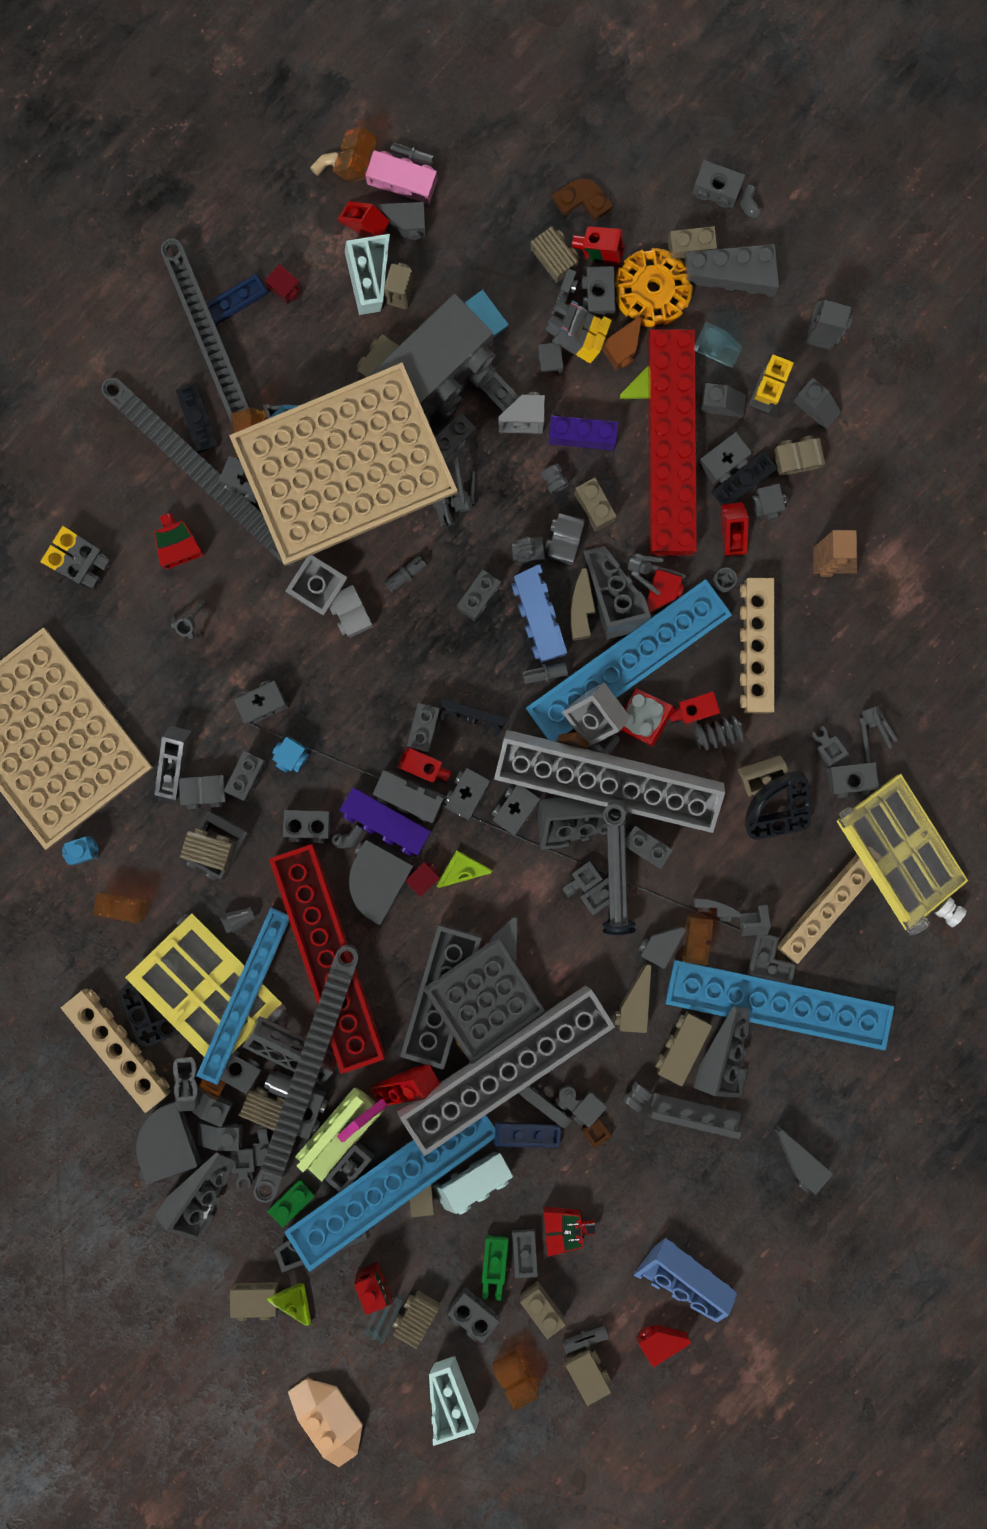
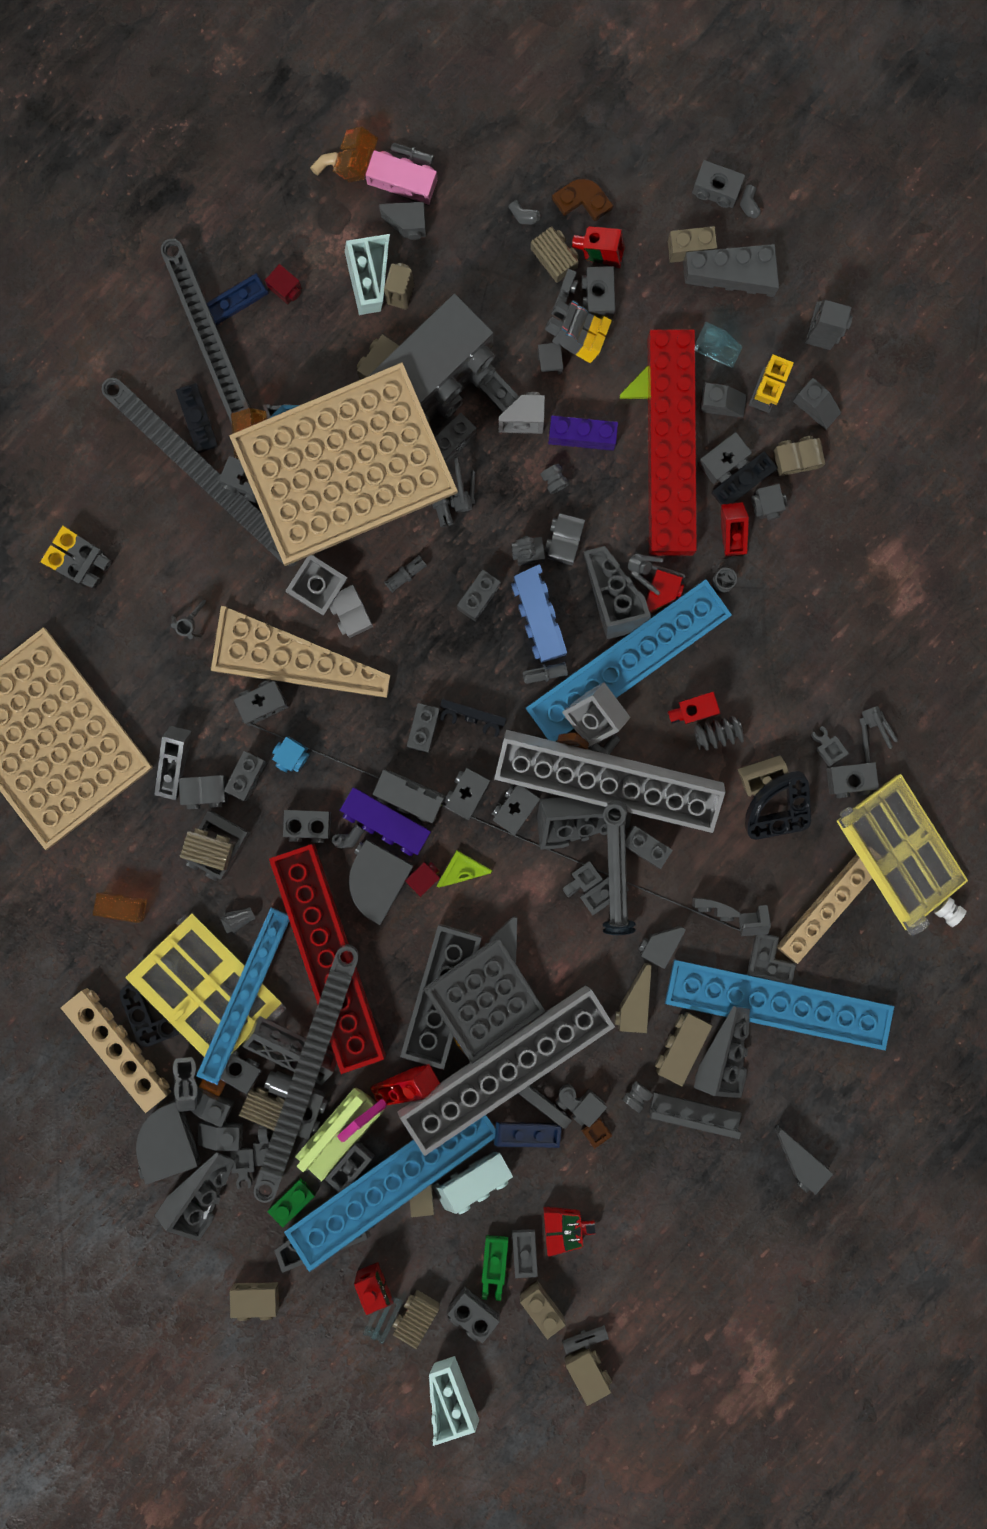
(80, 851): dark azure brick -> none
(176, 543): red torso -> none
(268, 653): none -> tan wing
(293, 1302): lime tile -> none
(327, 1420): light nougat wedge -> none
(364, 219): red slope -> none
(414, 763): red torso -> none
(487, 313): medium azure tile -> none
(513, 1375): clear orange piece -> none
(524, 216): none -> dark grey arm
(581, 607): dark tan slope -> none
(595, 504): dark tan brick -> none
(622, 345): dark orange slope -> none
(643, 296): light orange plate -> none
(647, 717): light grey piece -> none
(661, 1342): red slope -> none
(687, 1280): medium blue wedge -> none
(695, 945): clear orange piece -> none
(763, 589): tan brick -> none
(836, 553): medium nougat wedge -> none

